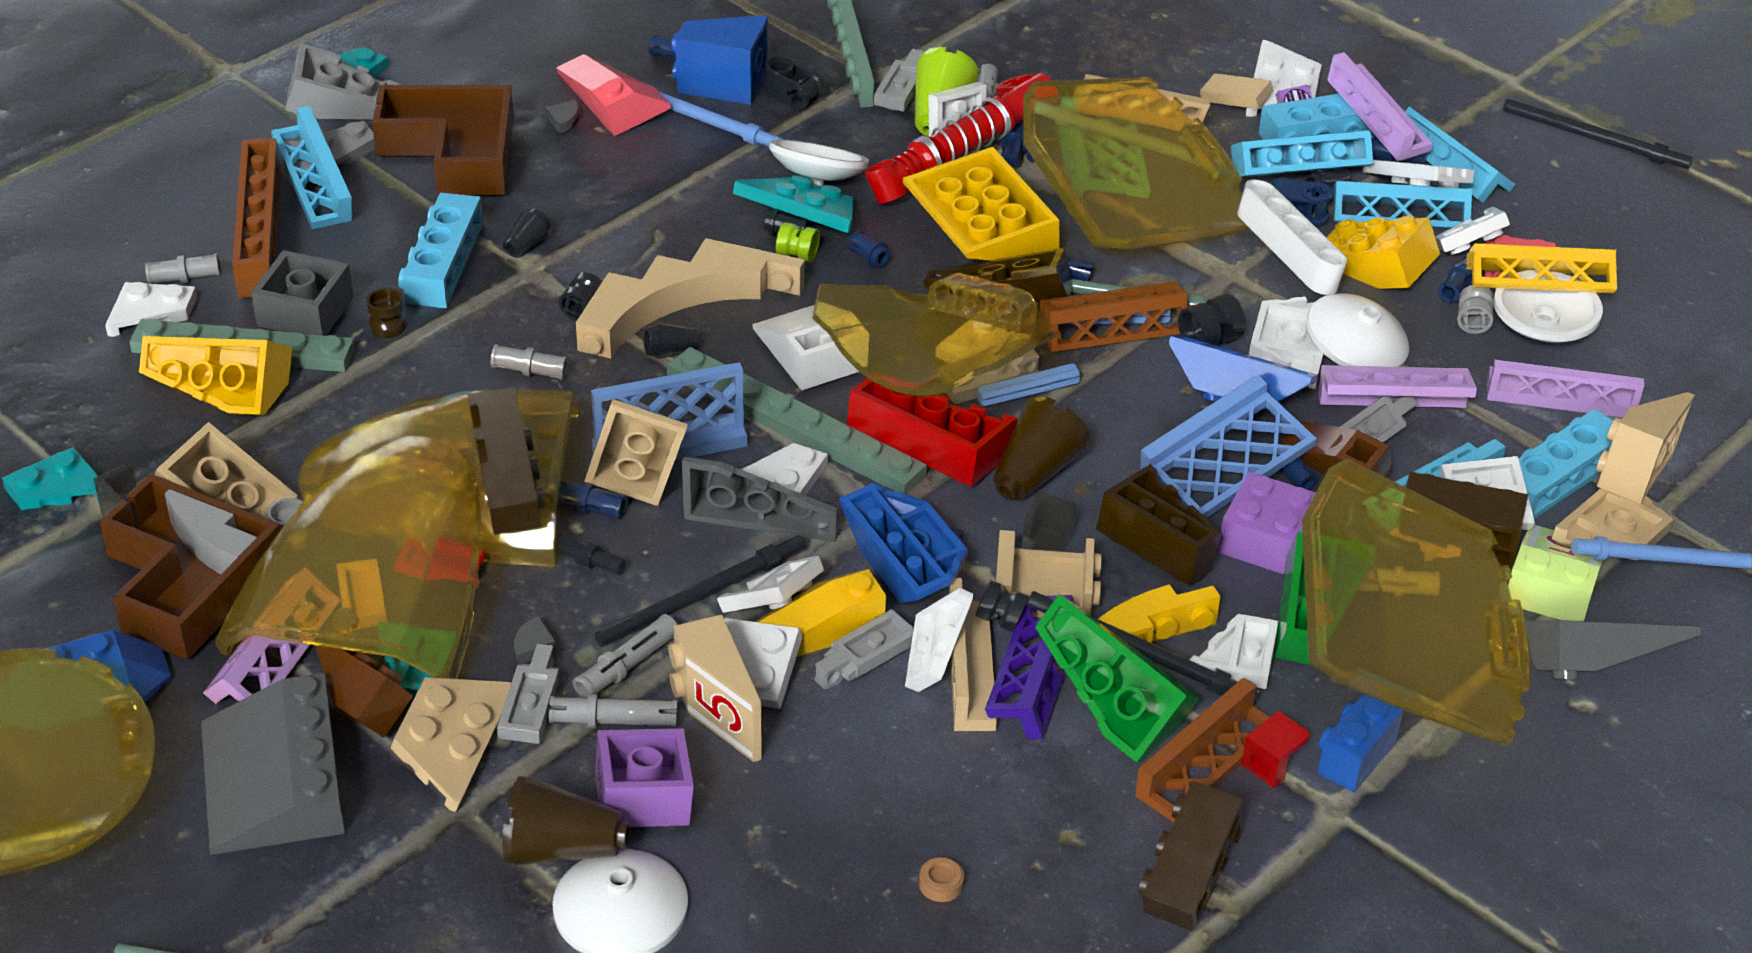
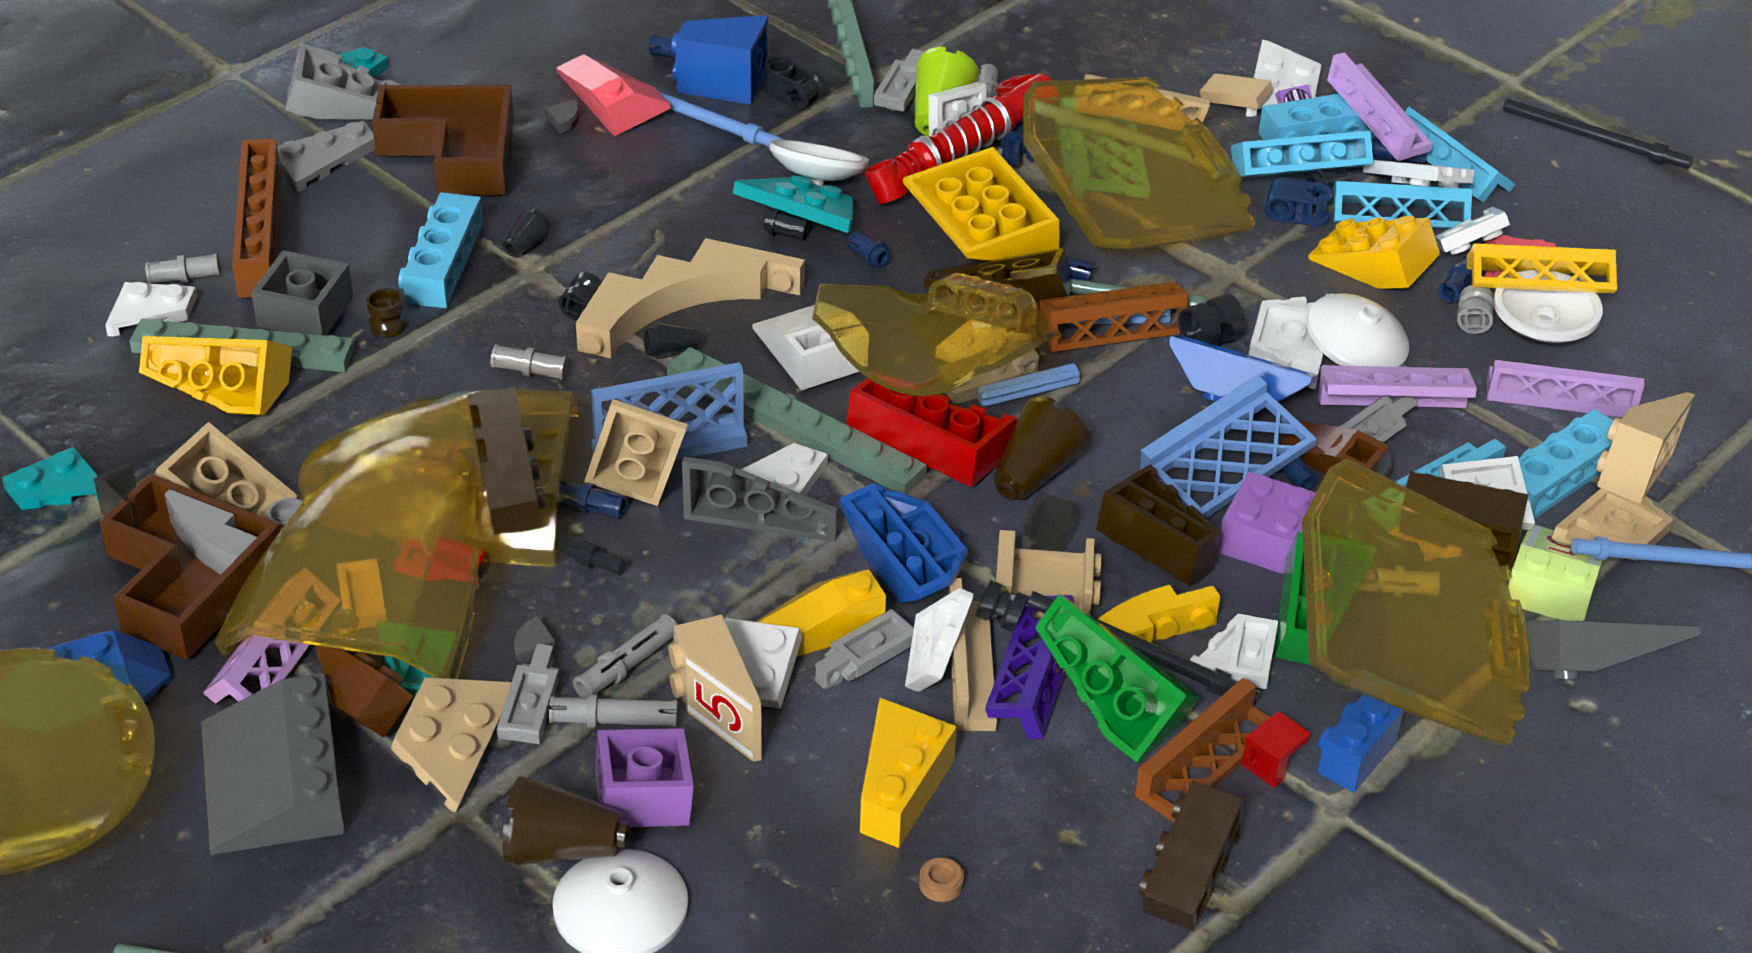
(323, 165): medium azure fence -> none
(764, 559): black bar -> none
(775, 586): white wing -> none
(797, 242): lime wheel -> none
(903, 770): none -> yellow wedge
(1292, 237): white beam -> none

